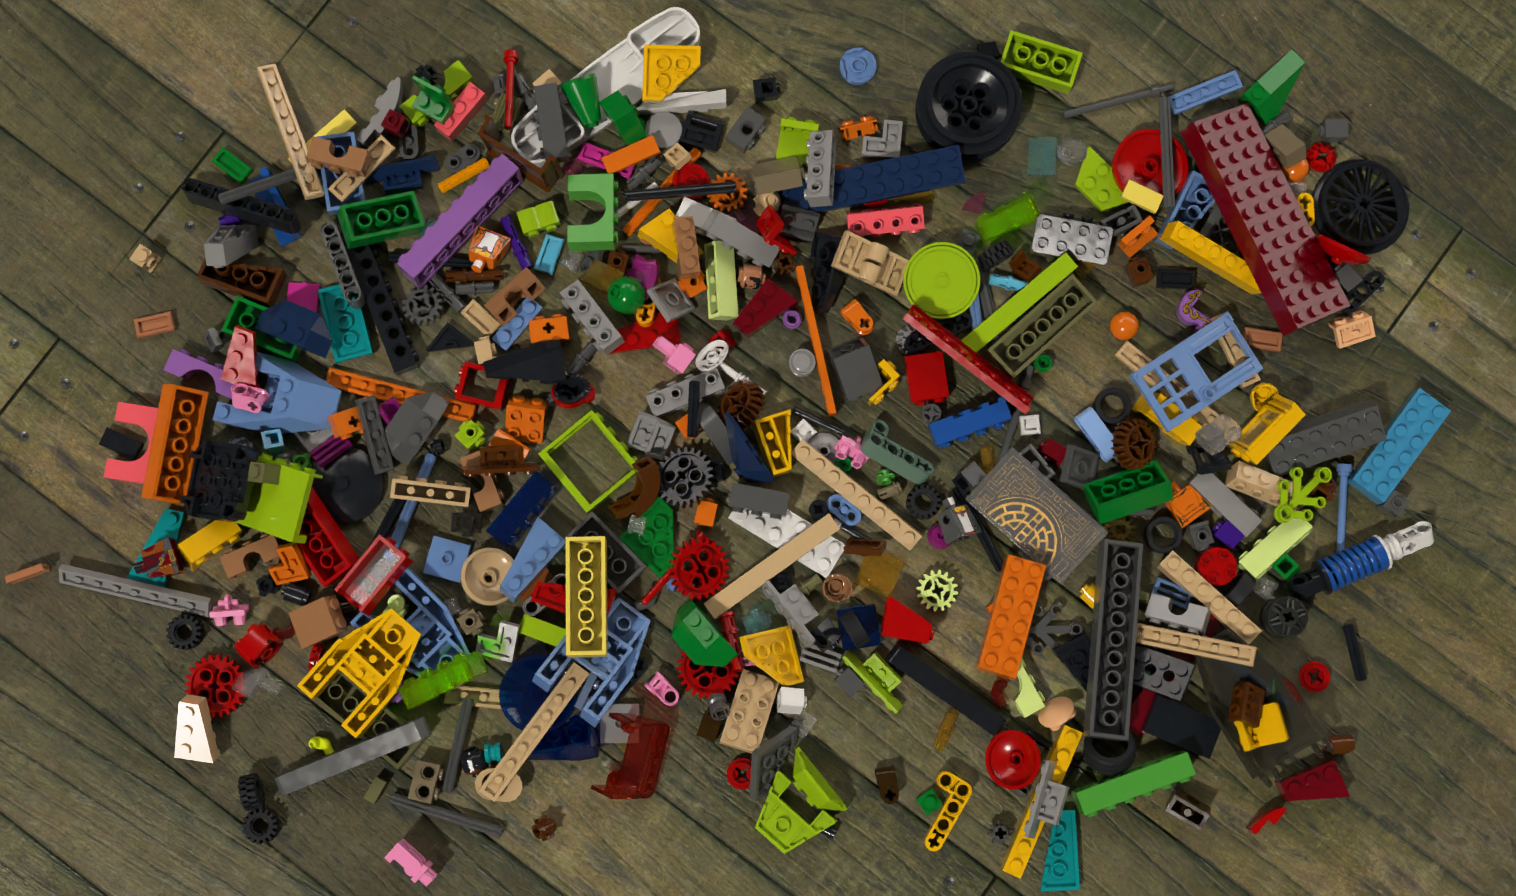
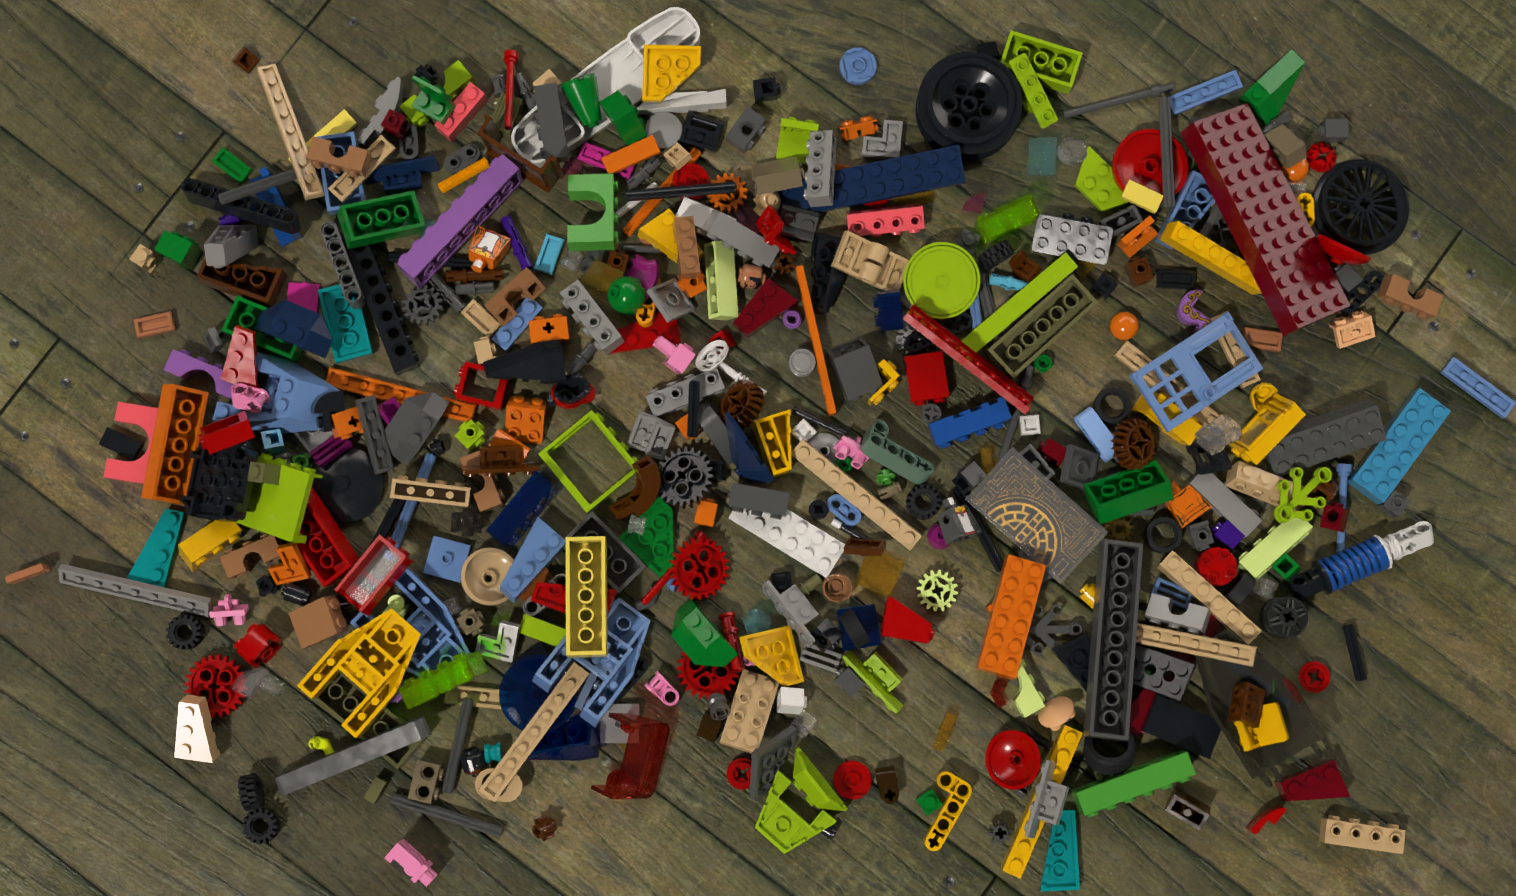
(160, 560): torso -> none
(179, 249): none -> green brick
(226, 433): none -> red window
(245, 60): none -> reddish brown slope
(284, 633): clear red arm -> none
(317, 653): red gear -> none
(327, 403): none -> black brick
(449, 339): black tile -> none
(538, 219): lime brick -> none
(772, 565): tan tile -> none
(852, 780): none -> red tile
(855, 314): orange piece -> none
(889, 310): none -> clear blue brick
(945, 690): black beam -> none
(1033, 95): none -> lime bracket
(1104, 286): none -> black tile
(1340, 523): none -> dark red brick
(1341, 743): reddish brown brick -> none
(1360, 835): none -> tan brick
(1395, 292): none -> medium nougat arch
(1478, 387): none -> medium blue plate

